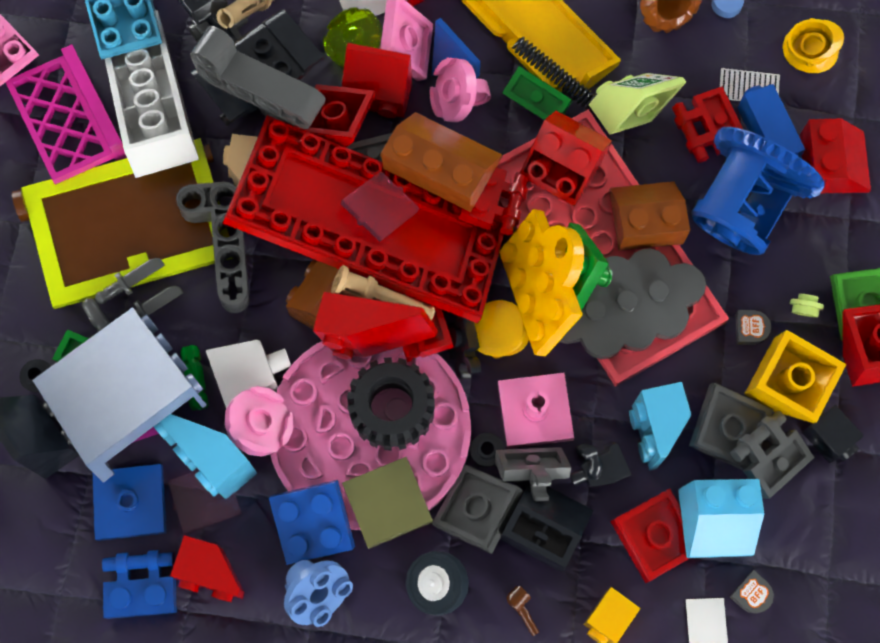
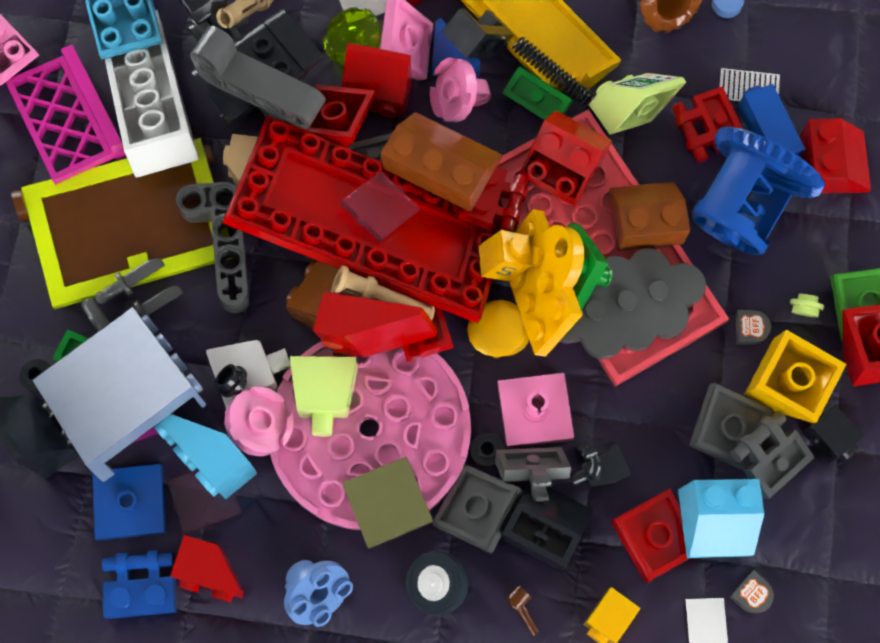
(191, 357): green axle -> none
(231, 380): none -> black plate
(312, 522): blue plate -> none
(323, 389): none -> yellowish green torso
(383, 377): black tyre -> none
(465, 343): black plate -> none
(477, 38): none -> black panel
(505, 255): none -> yellow brick
(660, 418): medium azure slope -> none
(813, 45): yellow piece -> none

